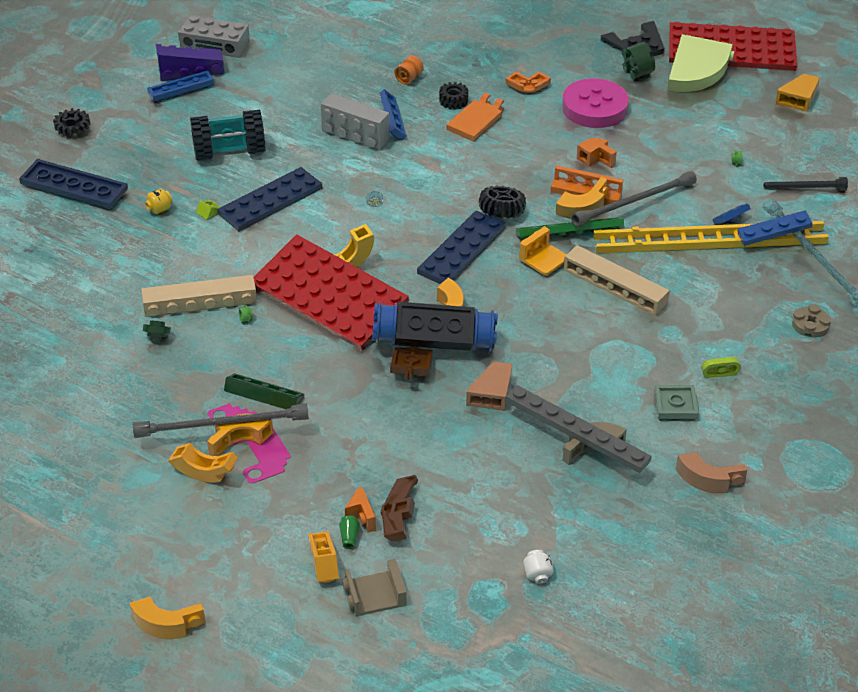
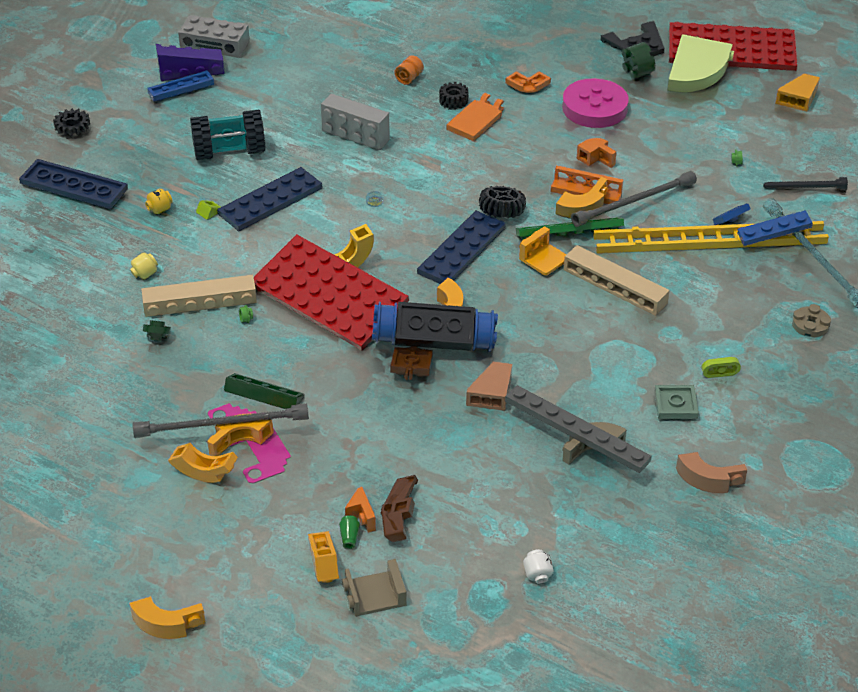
(143, 266): none -> light yellow head
(390, 105): blue plate -> none

